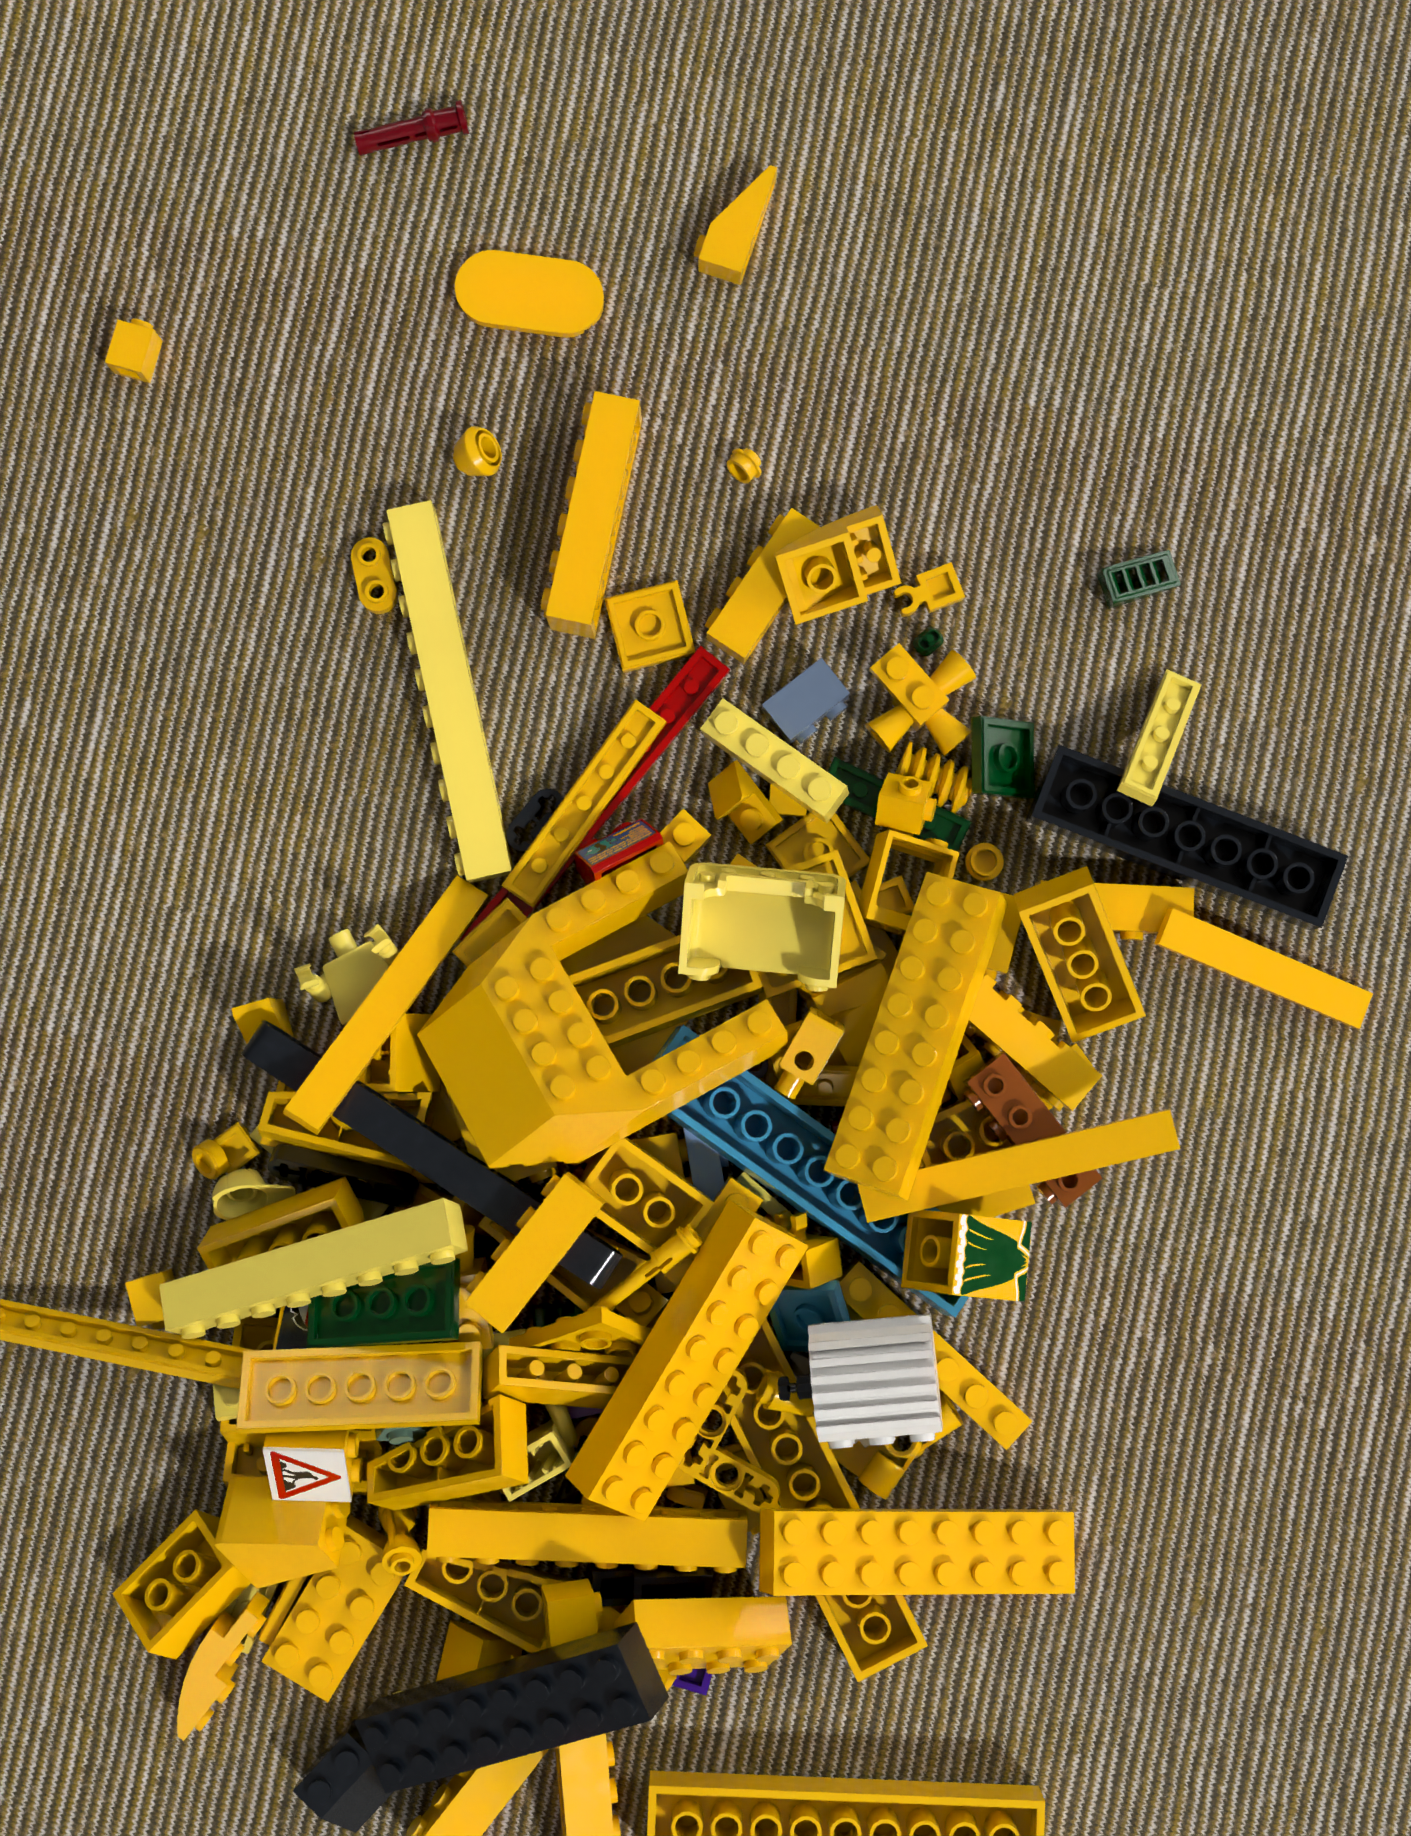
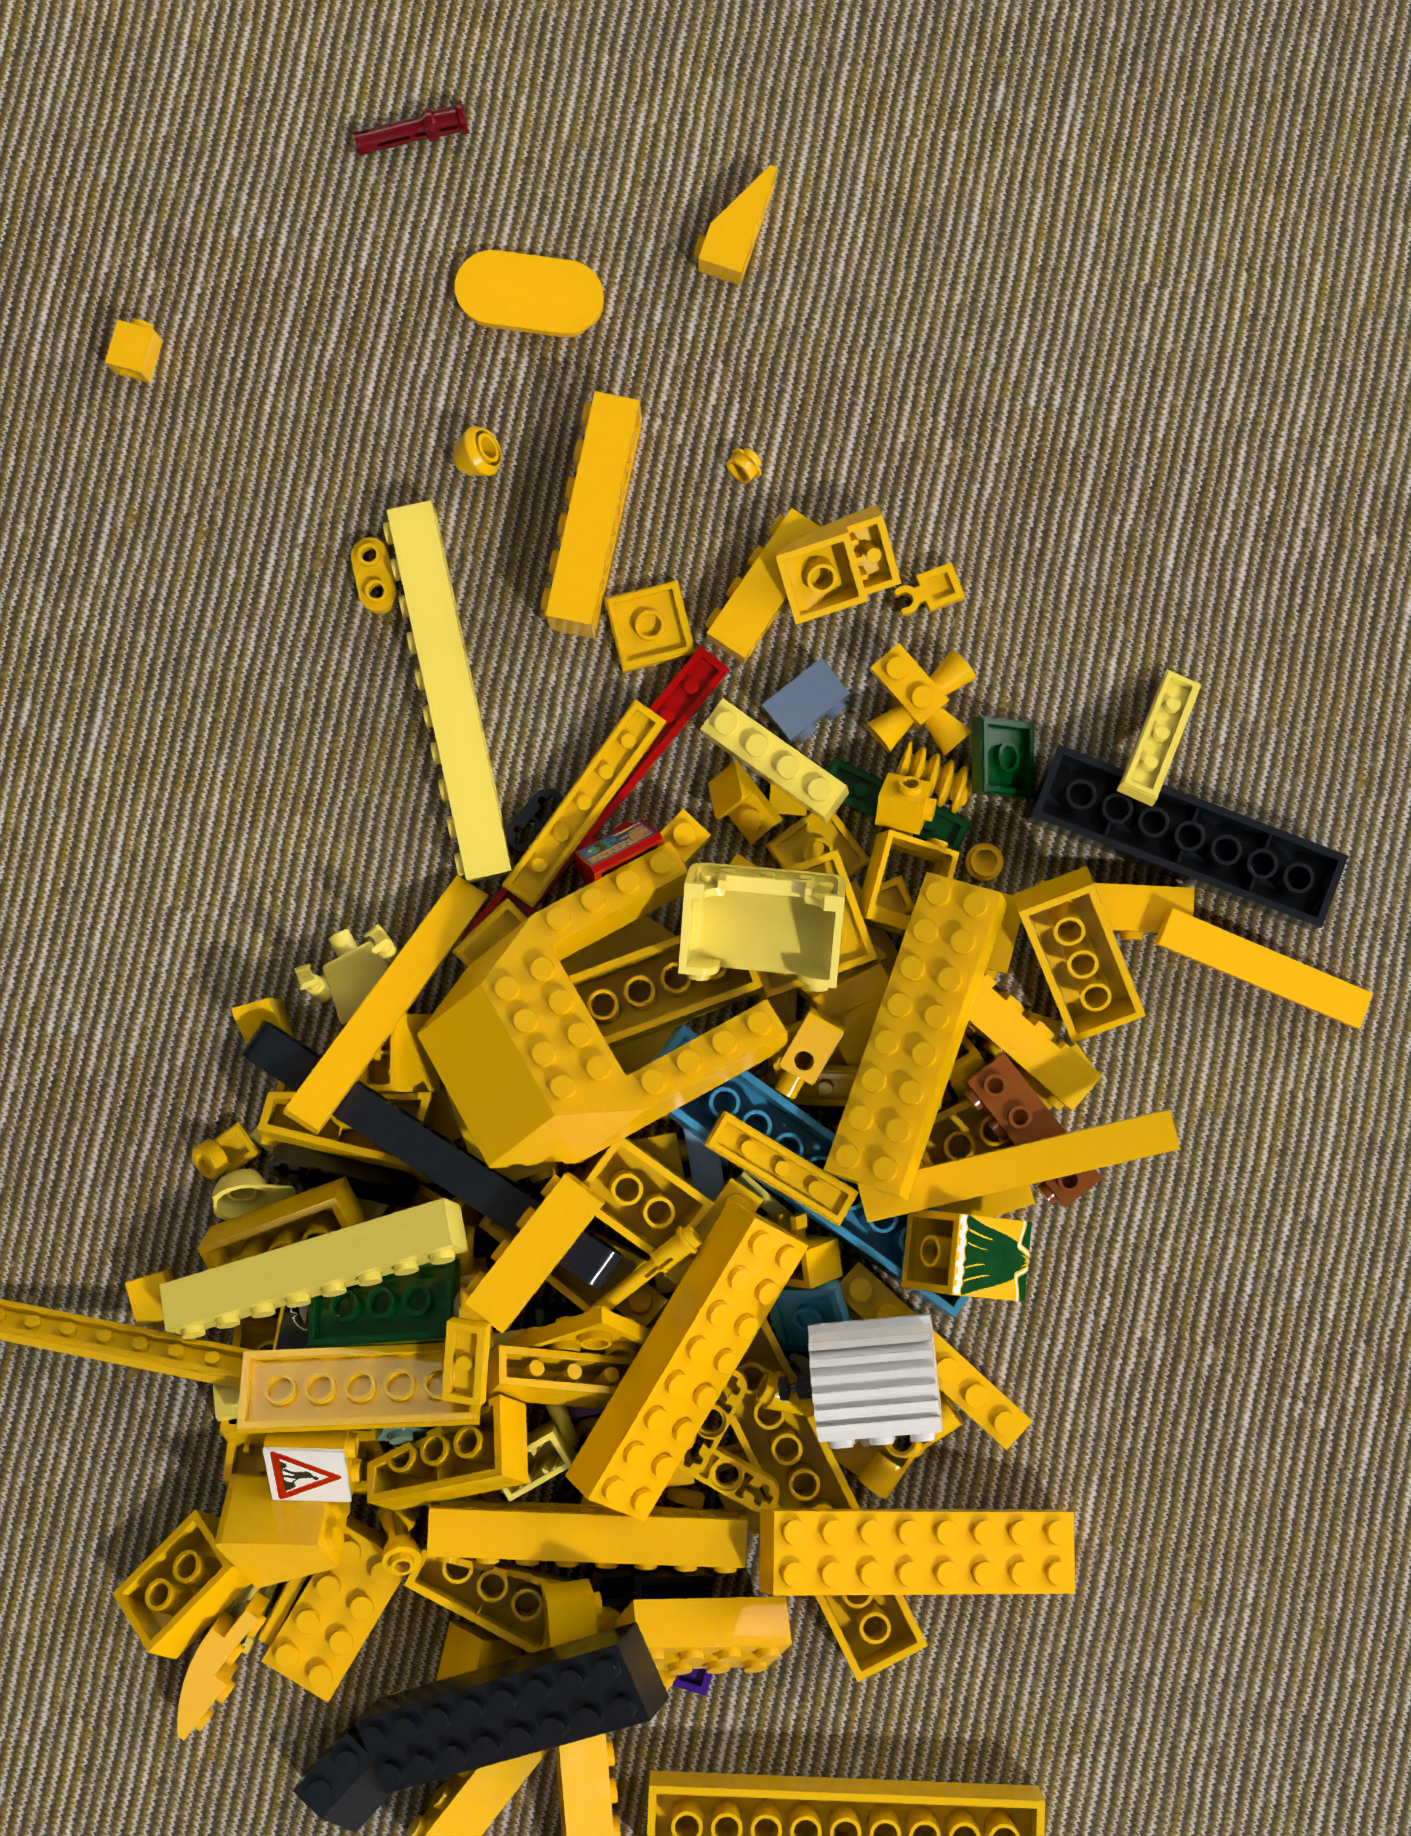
(466, 1361): none -> yellow plate
(780, 1168): none -> yellow tile
(928, 641): dark green rock -> none
(1110, 587): dark green slope -> none

